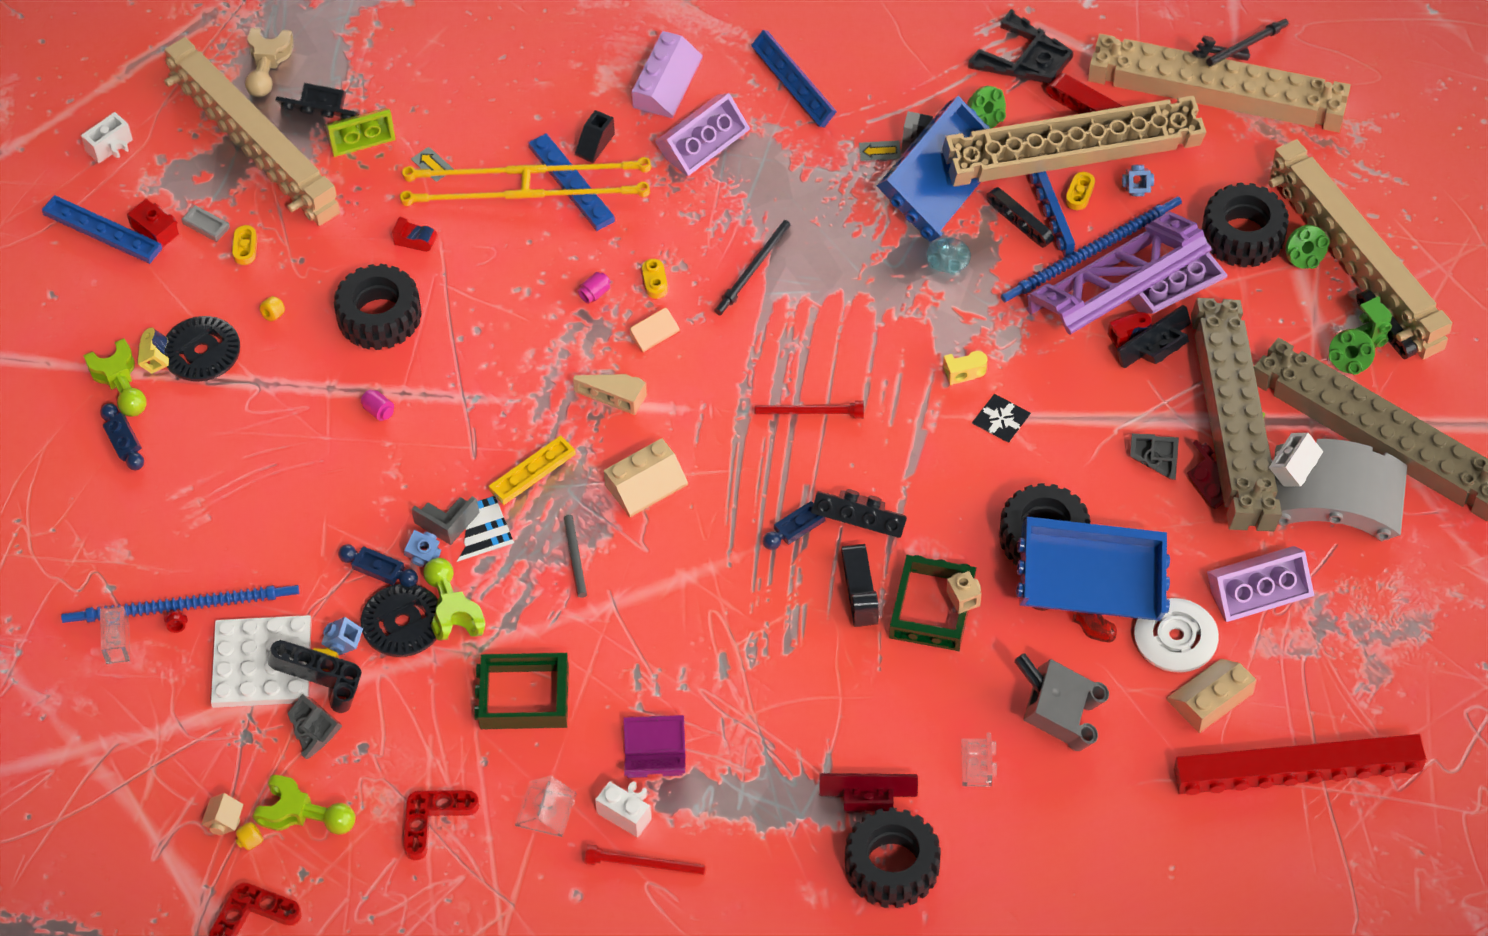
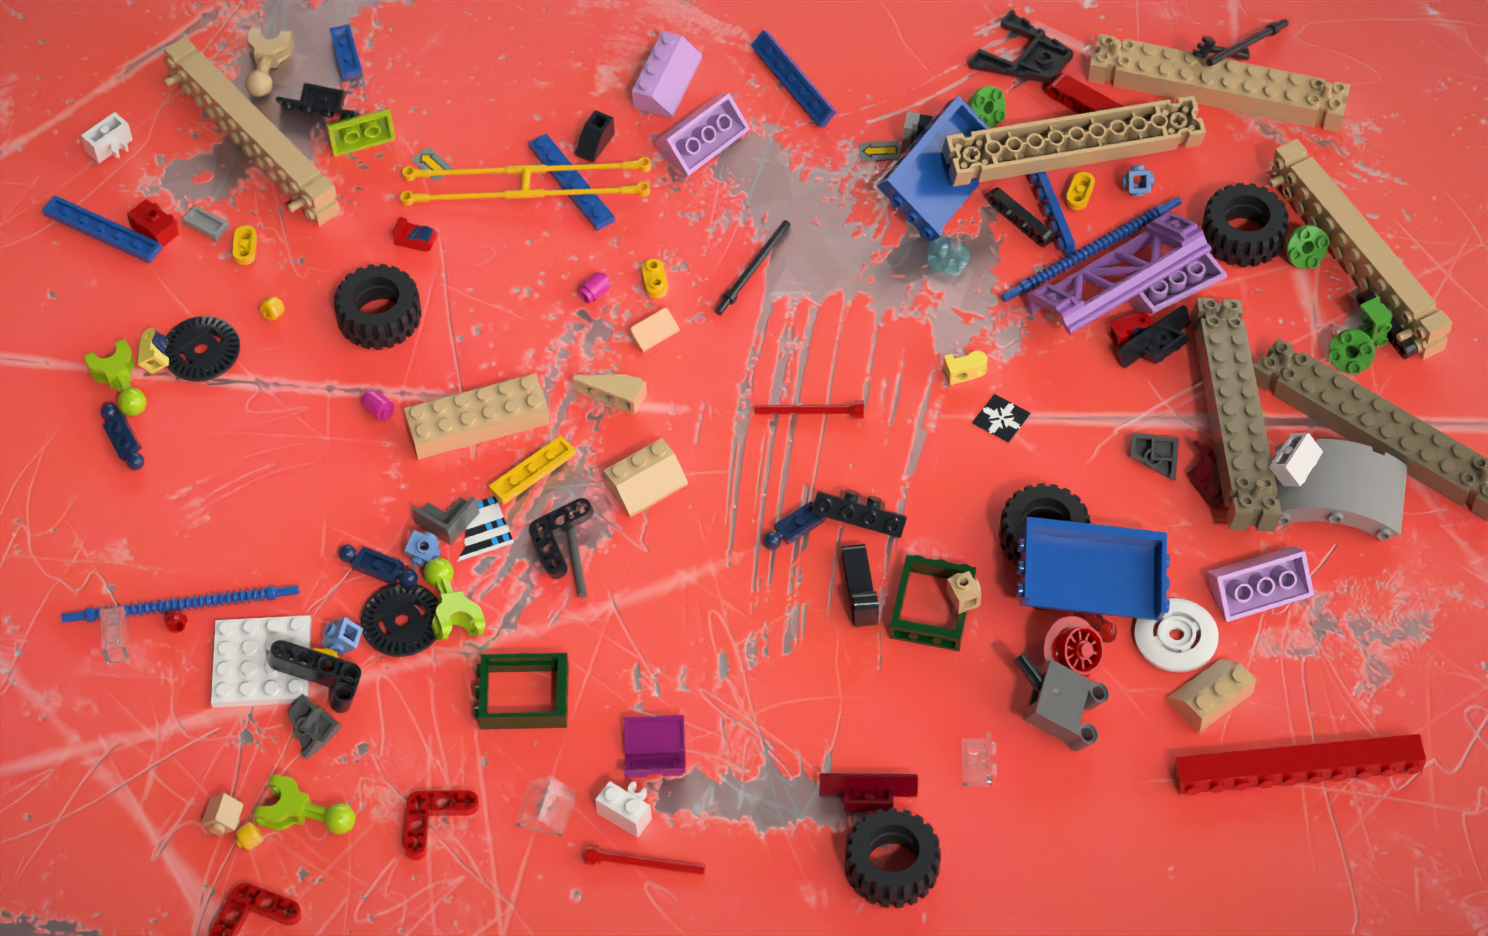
(346, 51): none -> blue plate
(477, 416): none -> tan brick
(551, 529): none -> black beam
(1074, 645): none -> red piece

